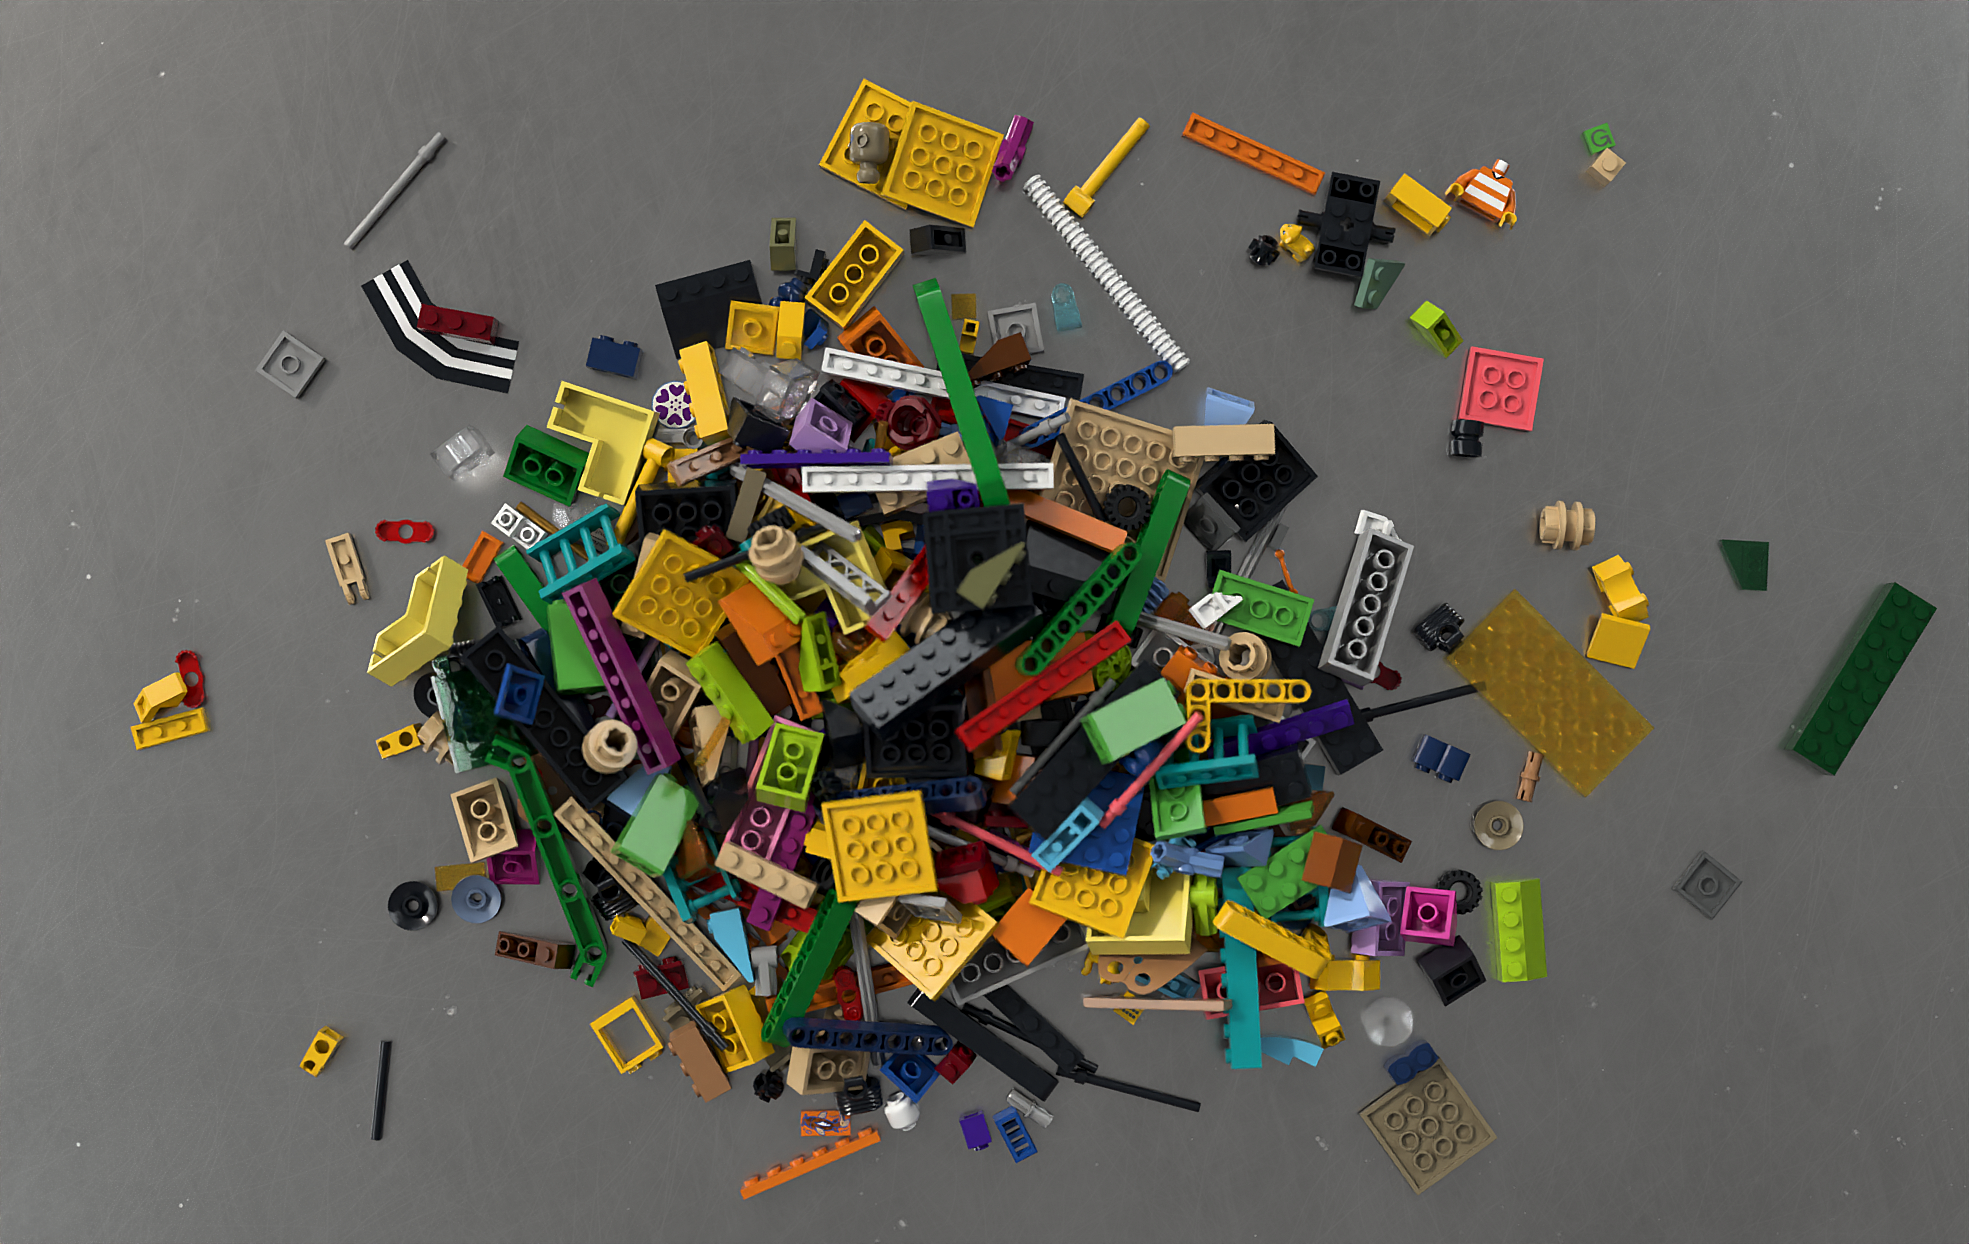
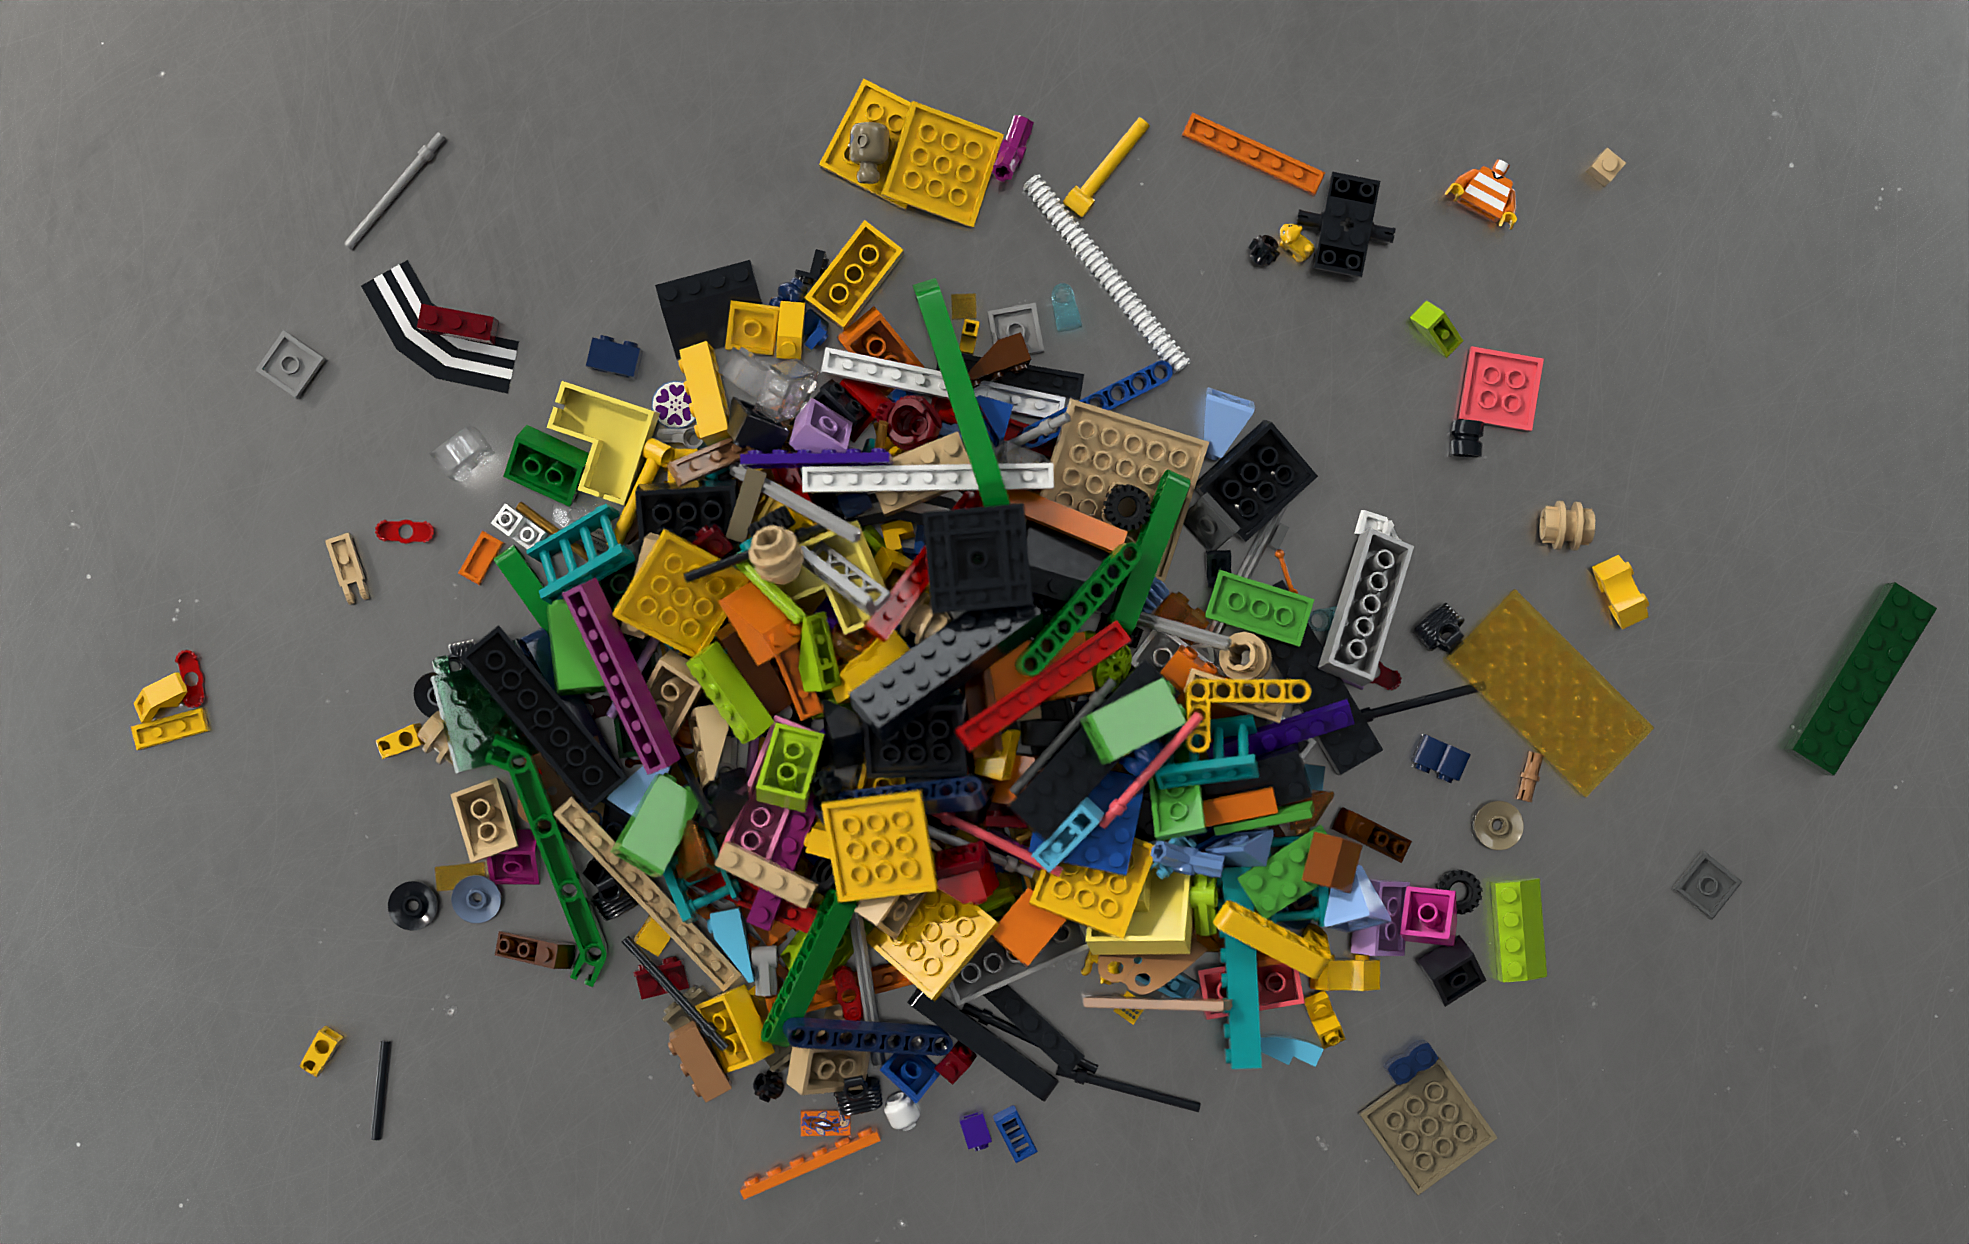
(425, 627): light yellow piece -> none
(499, 602): black hinge -> none
(519, 695): blue slope -> none
(613, 734): tan piece -> none
(628, 928): yellow piece -> none
(634, 1064): yellow window -> none
(712, 742): clear yellow tile -> none
(783, 244): olive slope -> none
(931, 908): light grey tile -> none
(937, 240): black slope -> none
(951, 495): dark purple slope -> none
(983, 580): olive slope -> none
(1029, 1109): light grey axle -> none
(1081, 477): black bar -> none
(1213, 607): white slope -> none
(1223, 441): tan brick -> none
(1377, 281): sand green wing -> none
(1401, 1023): clear dish -> none
(1418, 205): yellow window -> none
(1599, 138): bright green tile -> none
(1618, 640): yellow tile -> none
(1748, 563): clear green wing -> none

